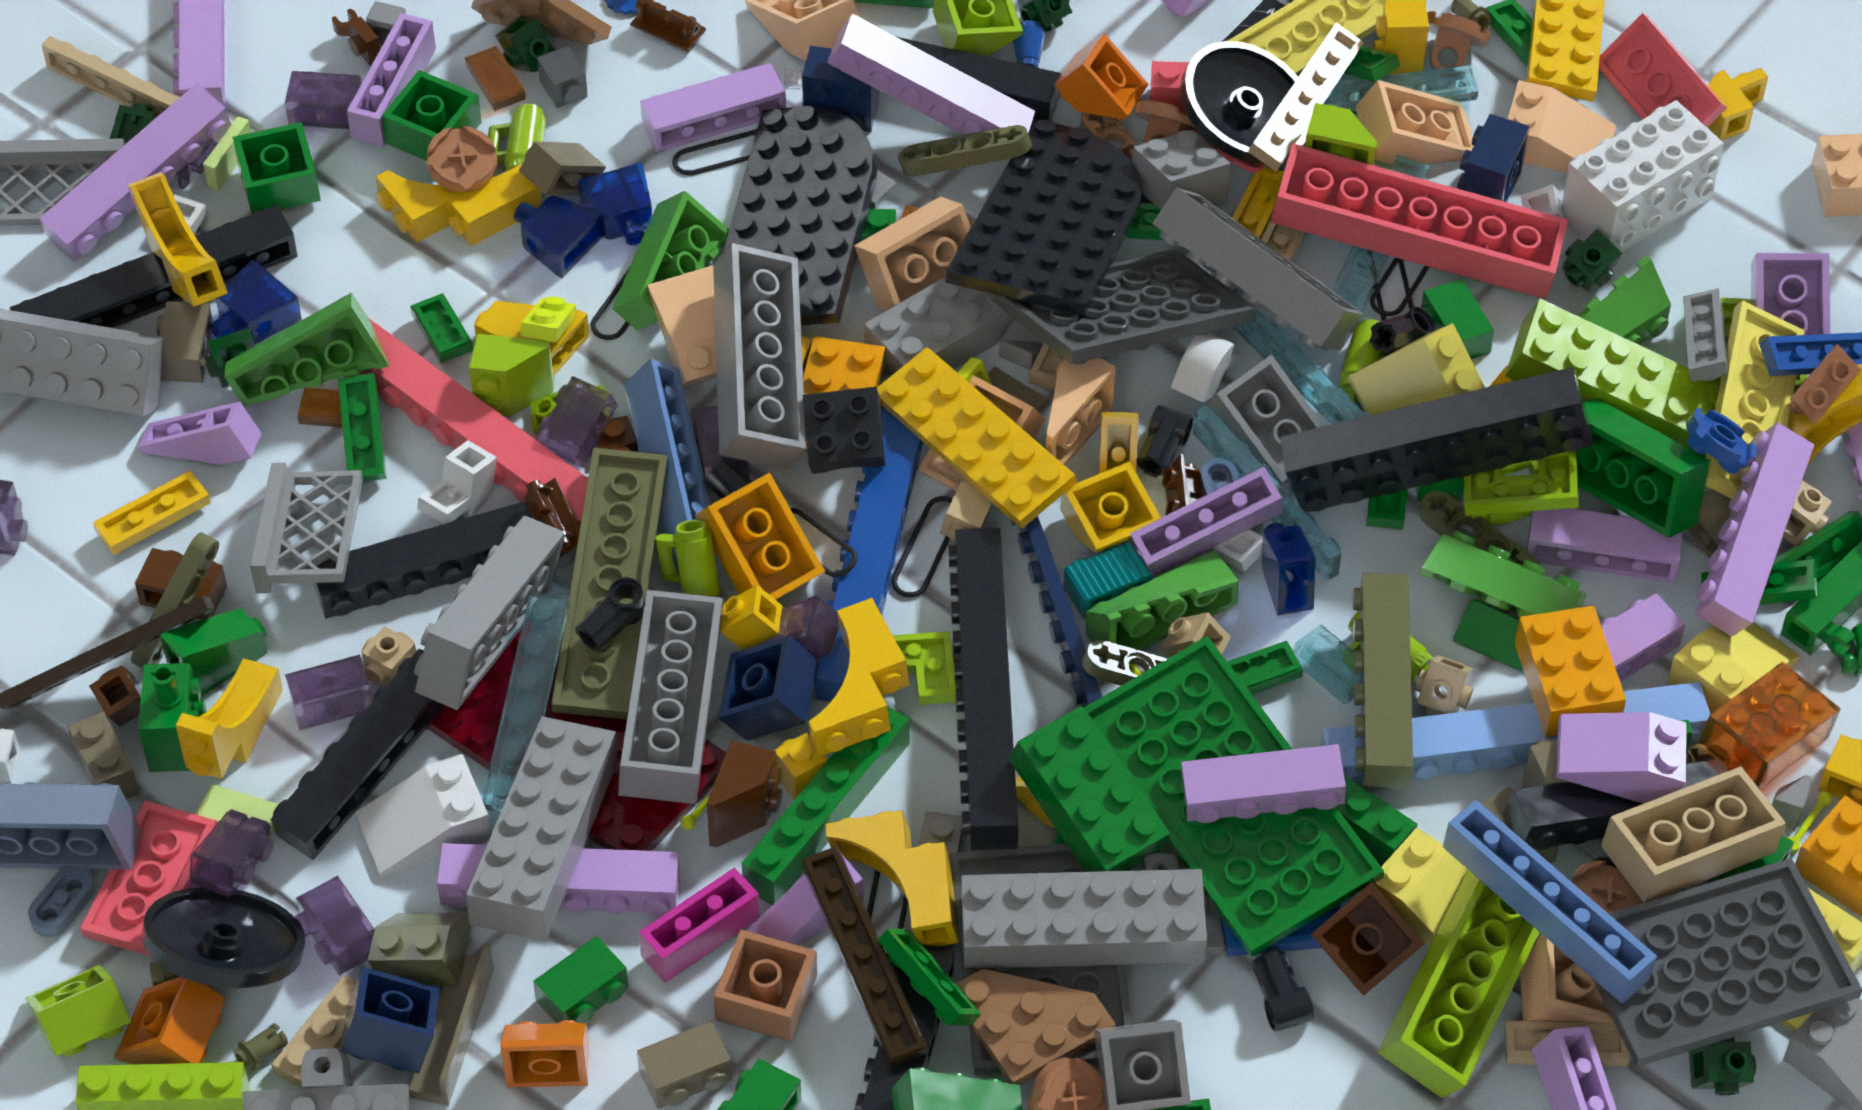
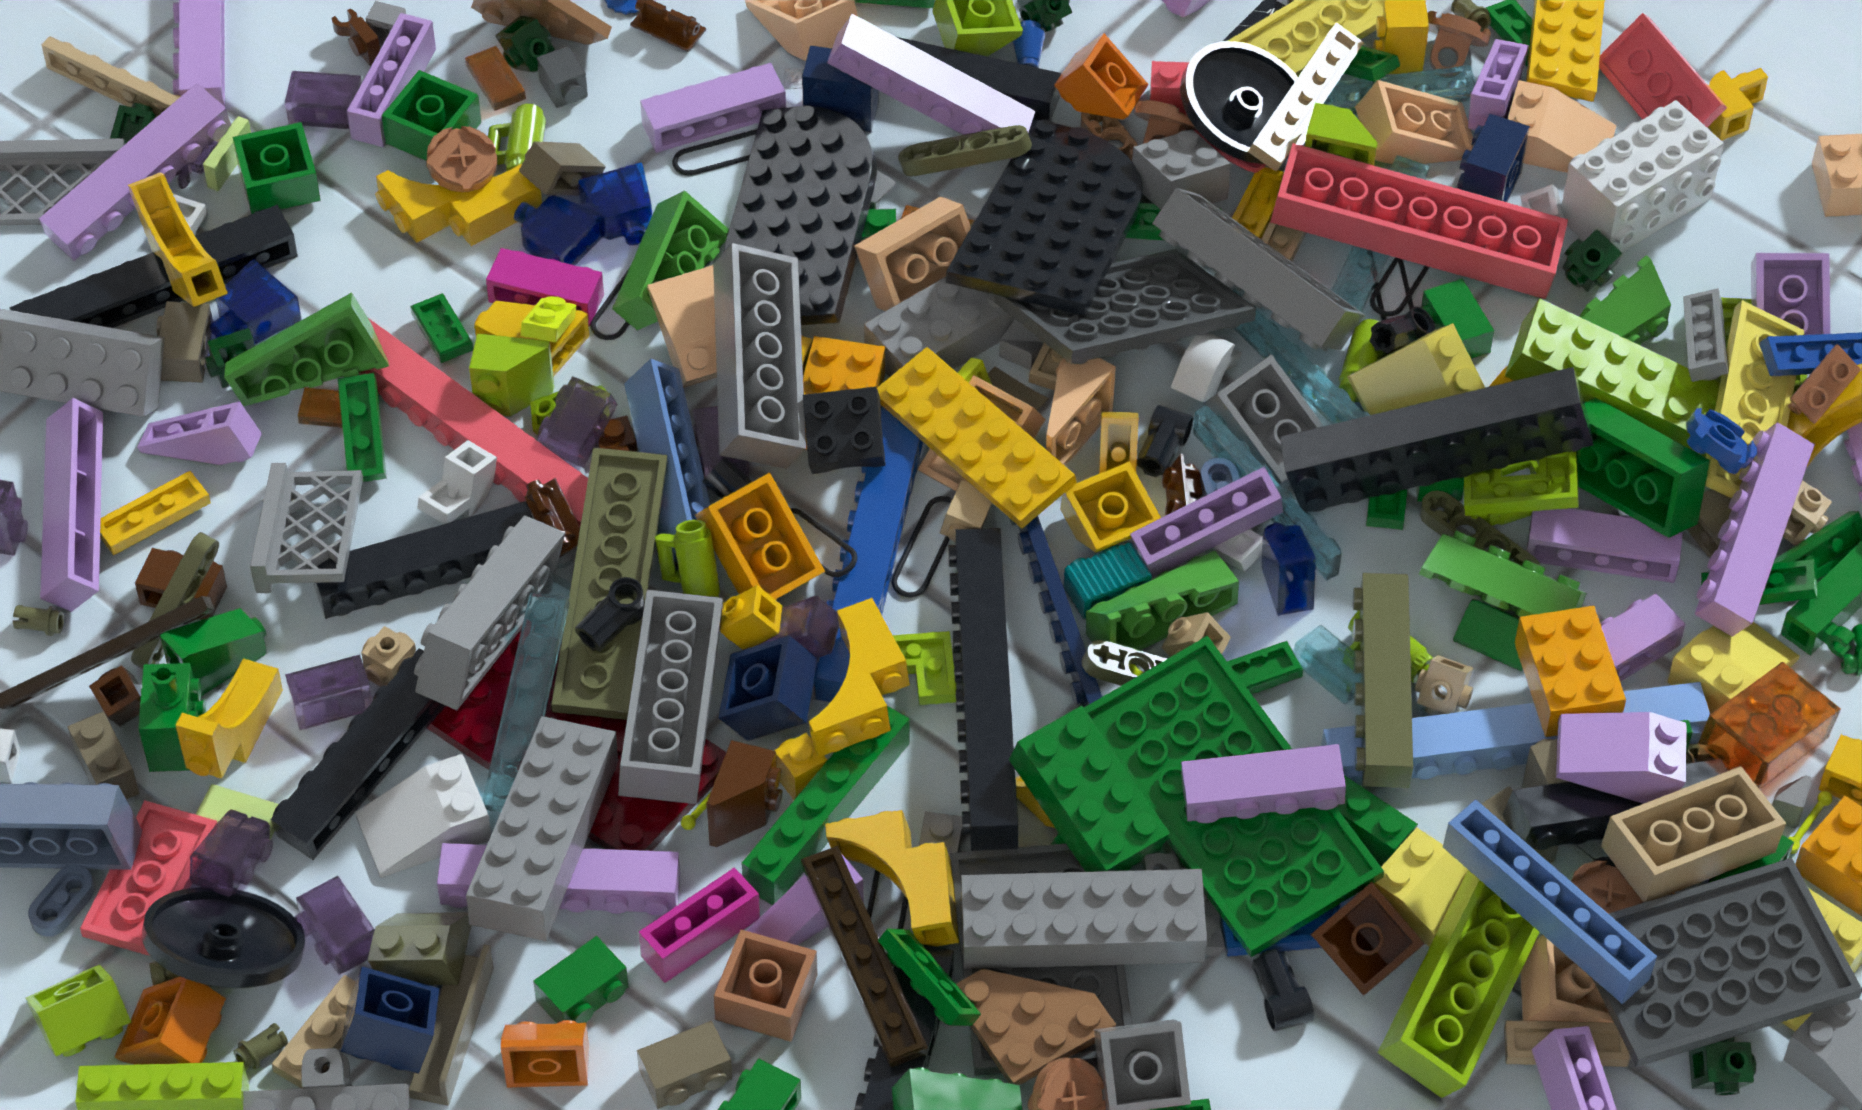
(39, 619): none -> olive pin
(72, 505): none -> lavender brick
(528, 278): none -> dark pink brick
(1497, 82): none -> lavender slope

